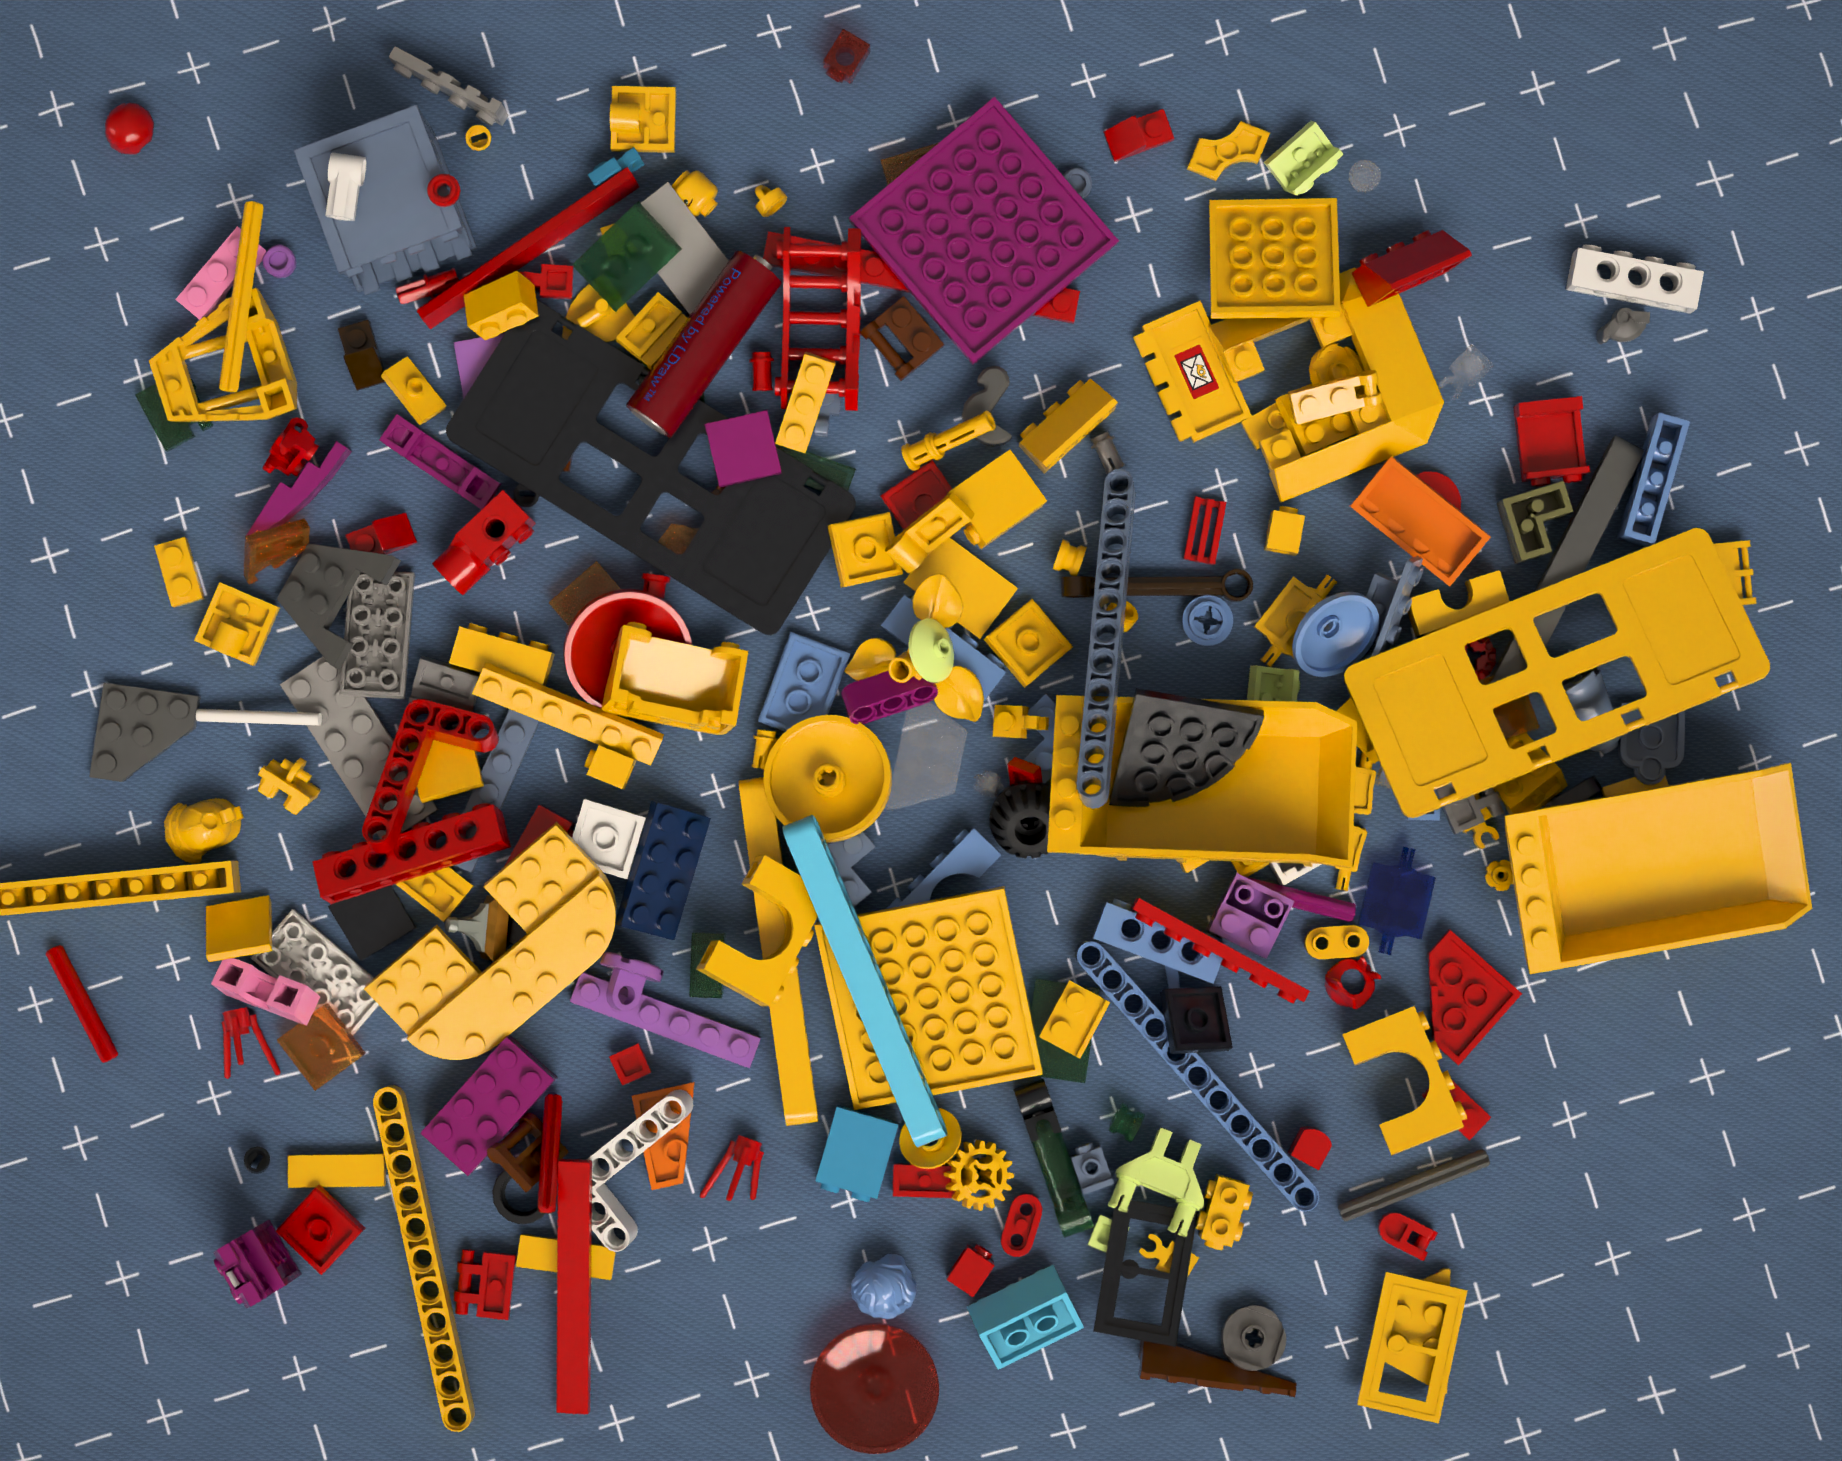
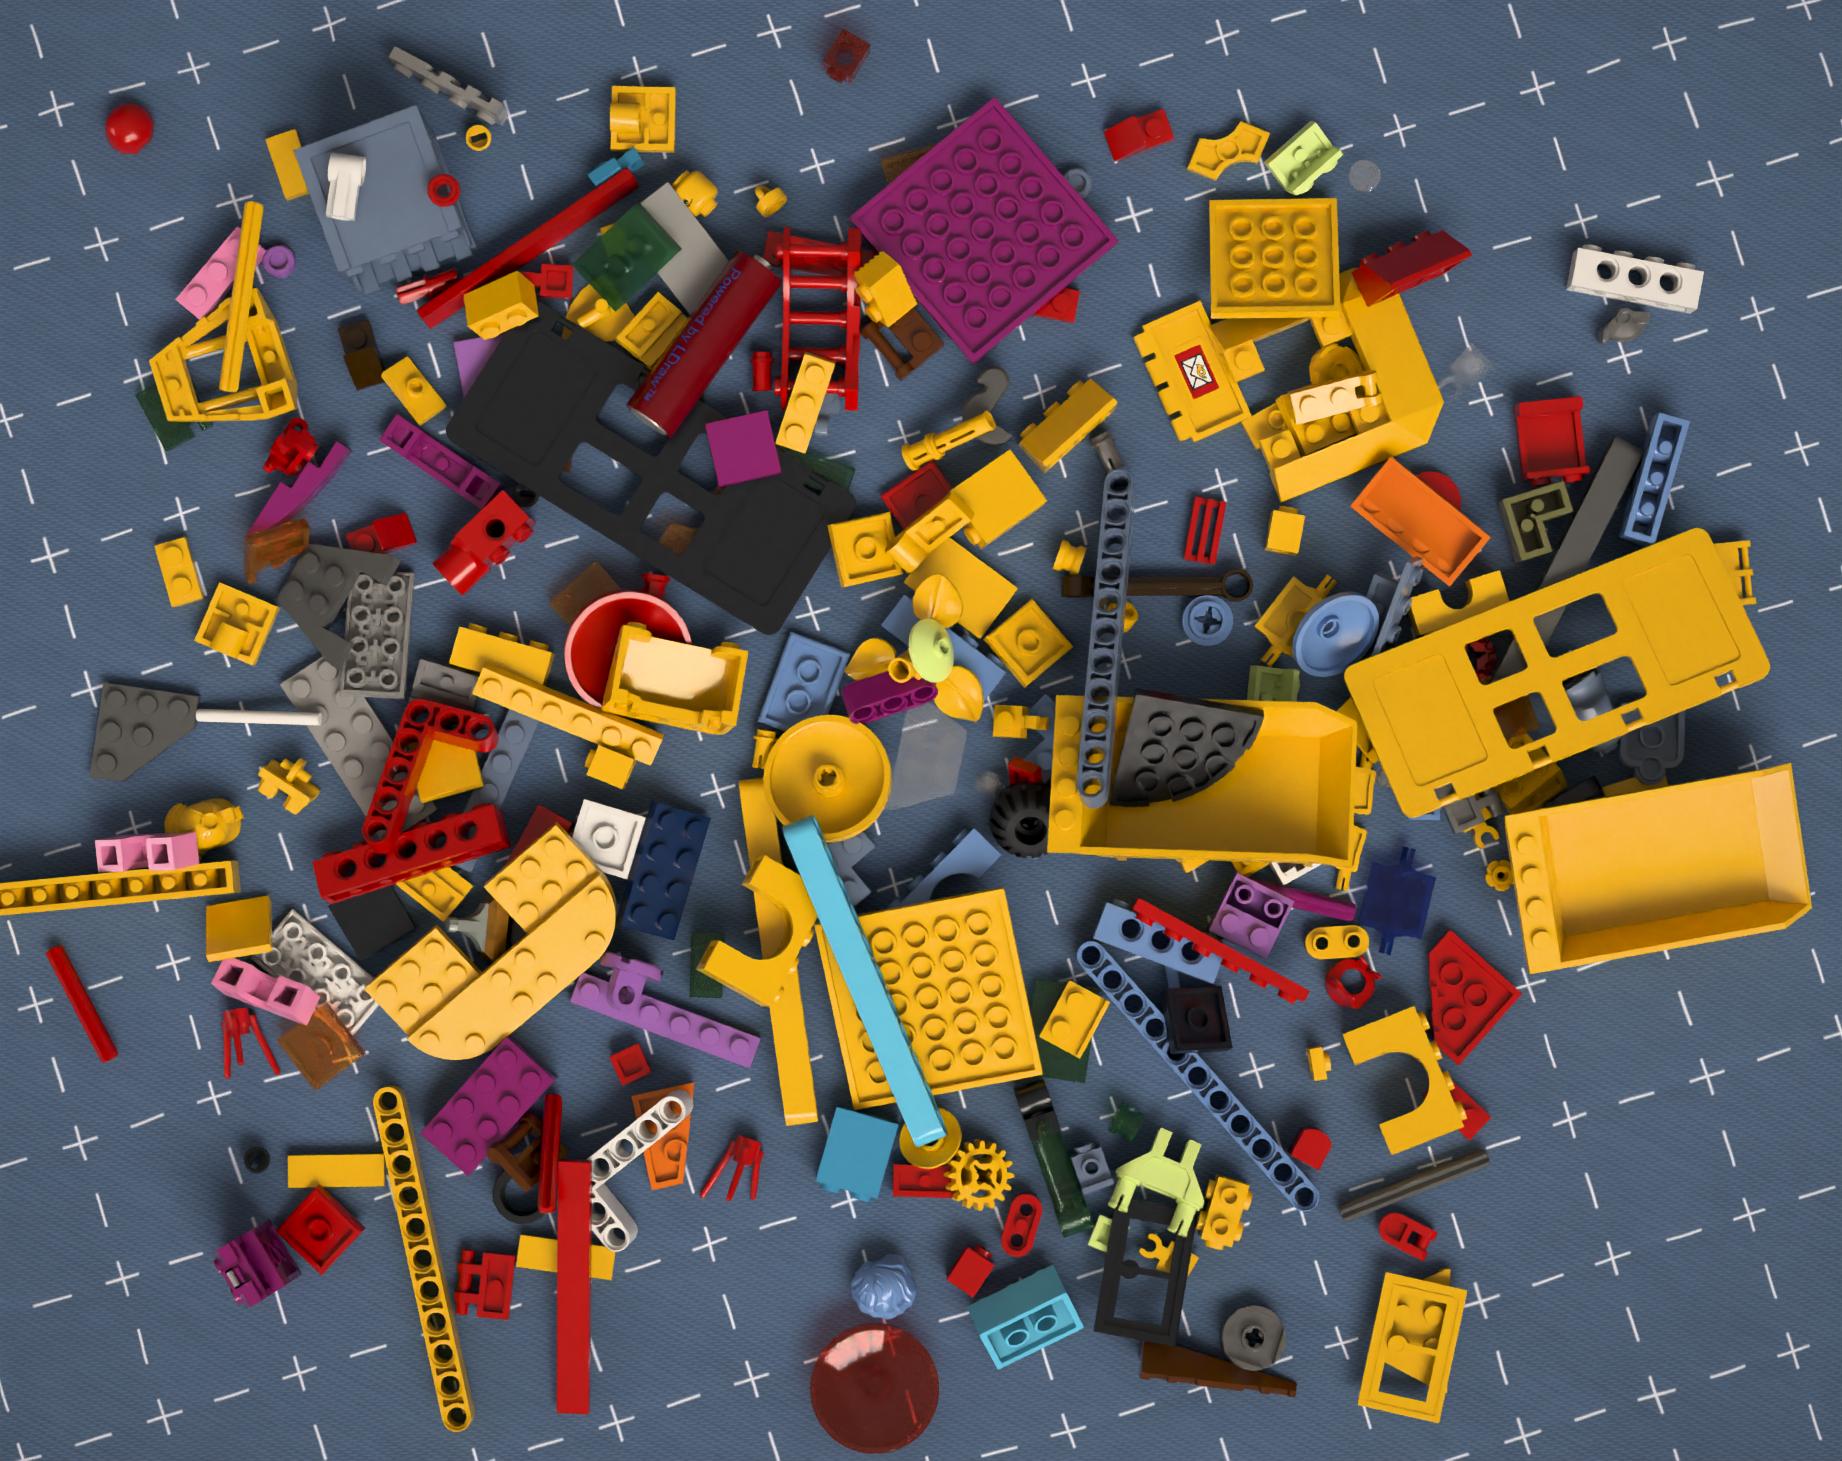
(154, 851): none -> bright pink arch
(286, 164): none -> yellow tile
(884, 290): none -> yellow brick
(1318, 1062): none -> yellow plate

